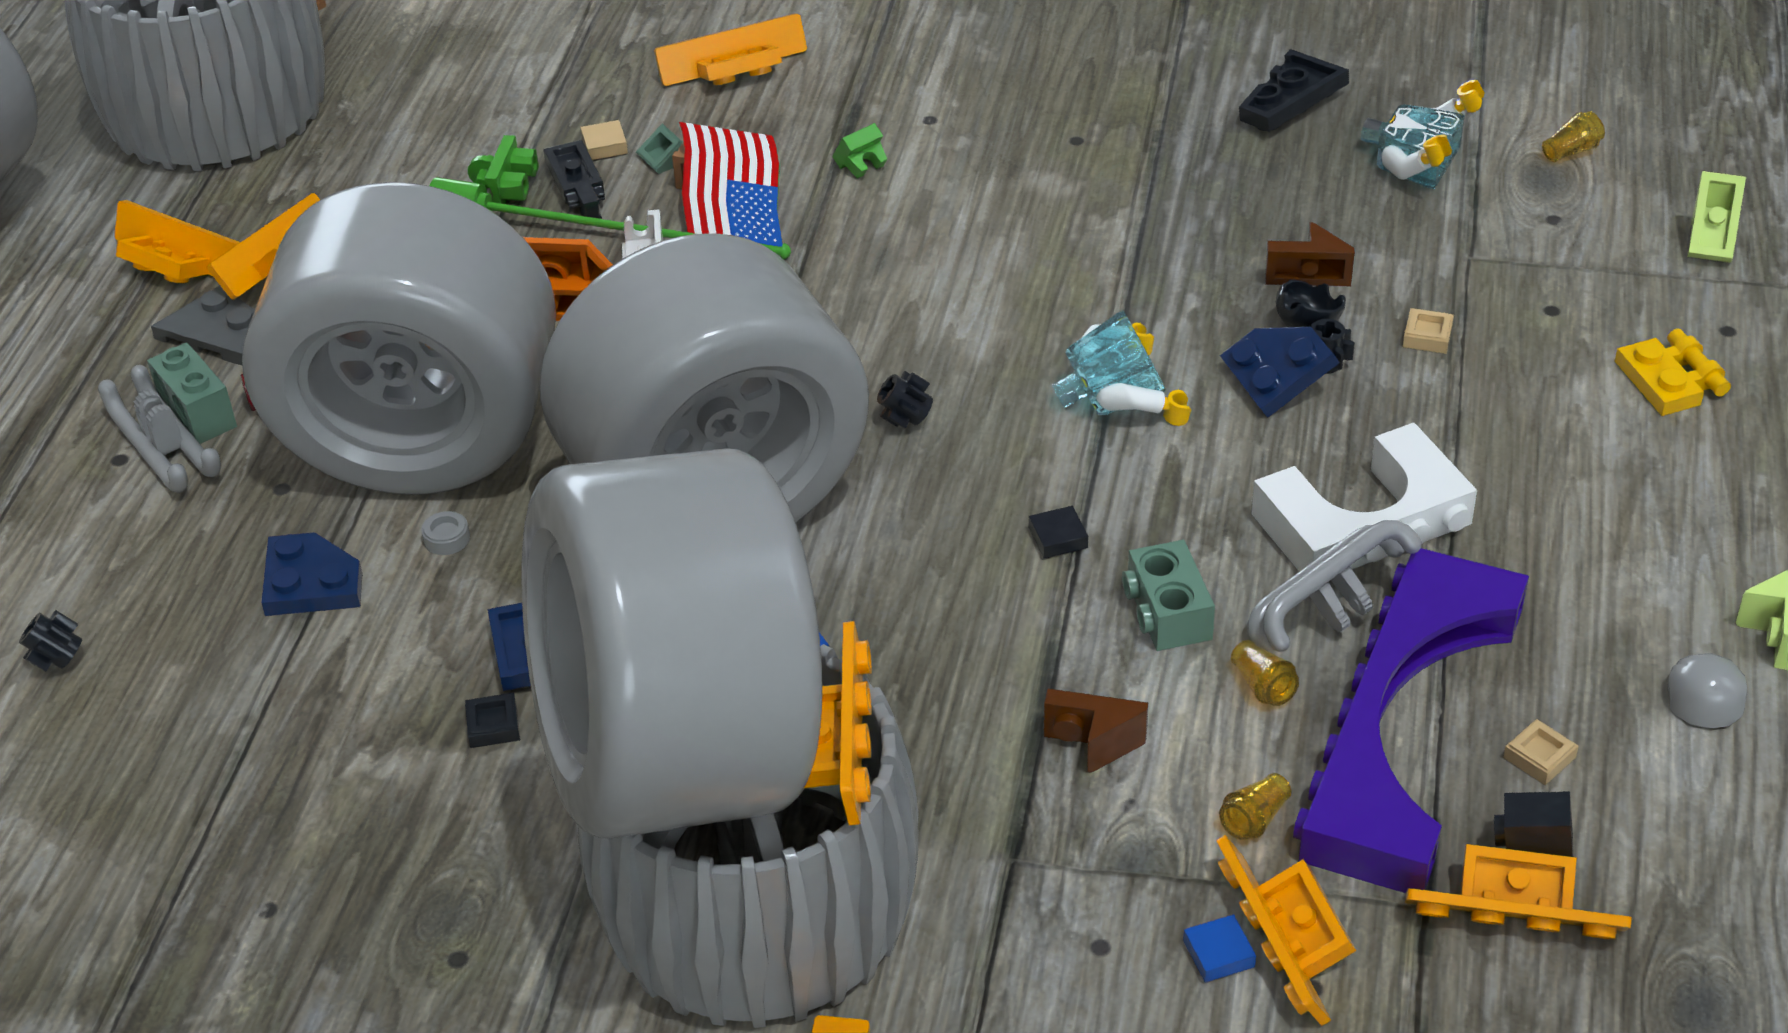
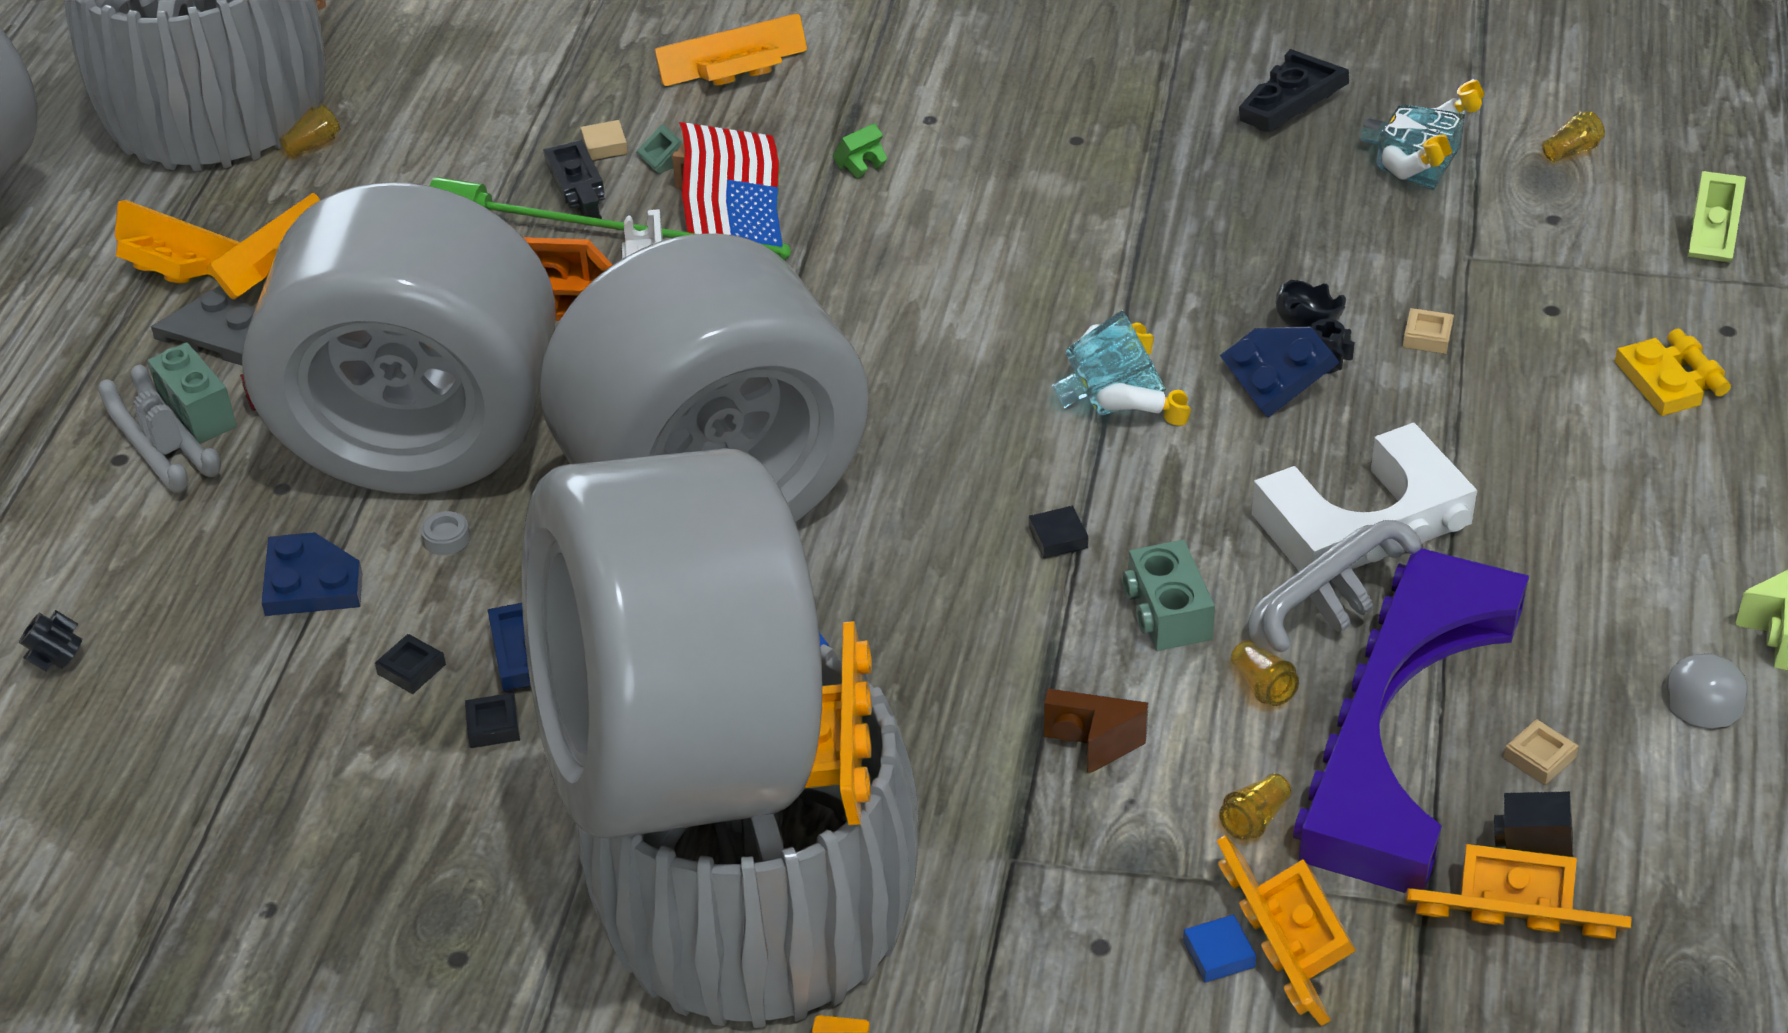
(311, 130): none -> clear yellow cone
(410, 663): none -> black tile
(506, 171): bright green hips -> none
(904, 399): black gear -> none
(1315, 261): reddish brown slope -> none

